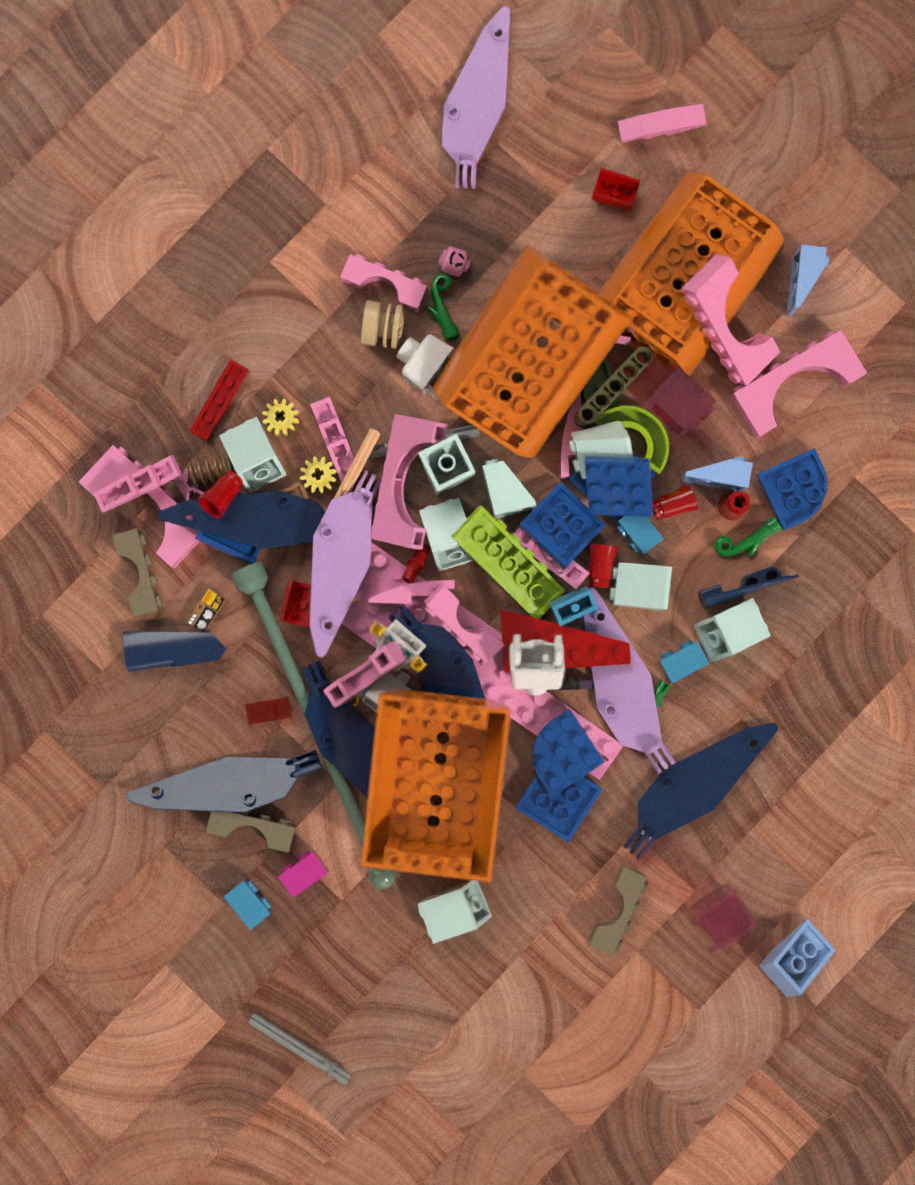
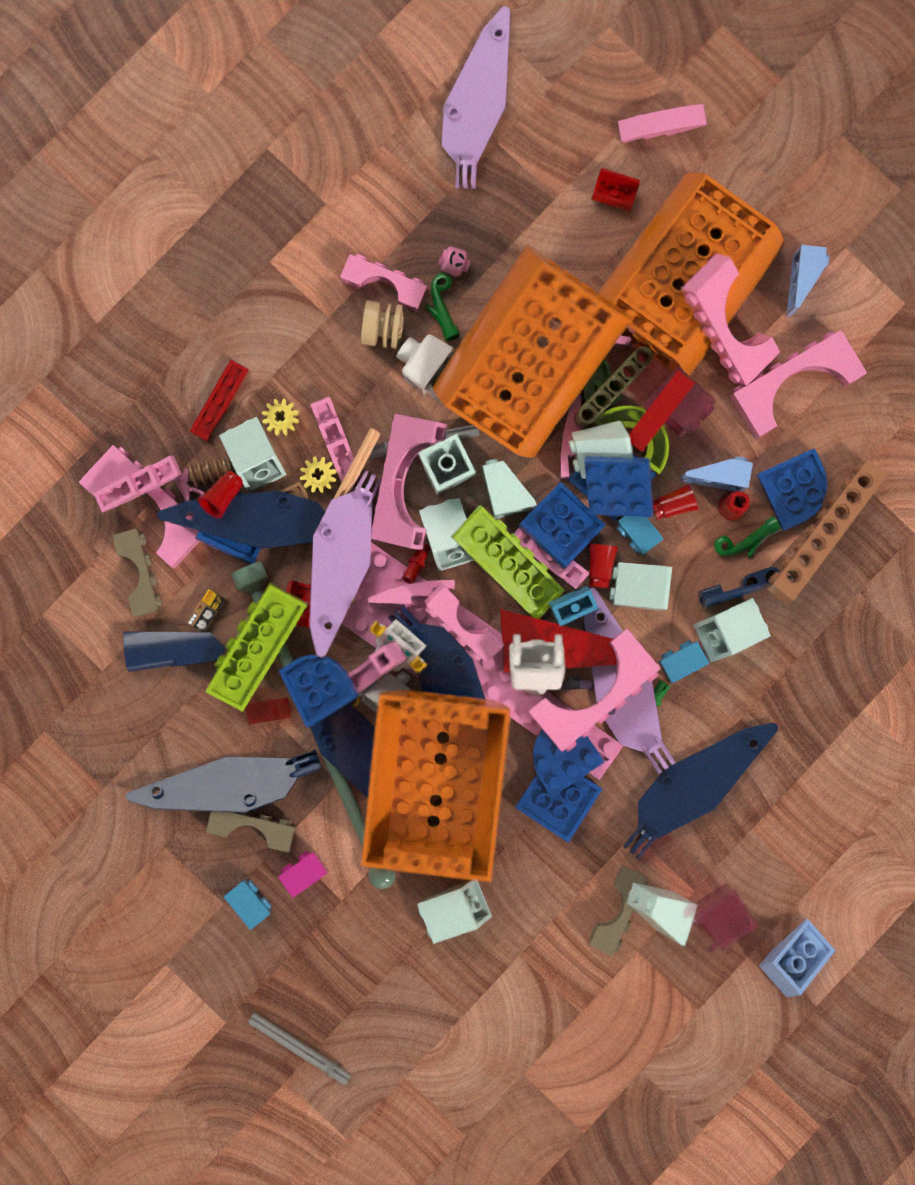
(255, 646): none -> lime plate
(318, 687): none -> blue plate
(633, 669): none -> bright pink arch
(660, 410): none -> red tile
(663, 910): none -> light aqua slope
(872, 477): none -> nougat brick

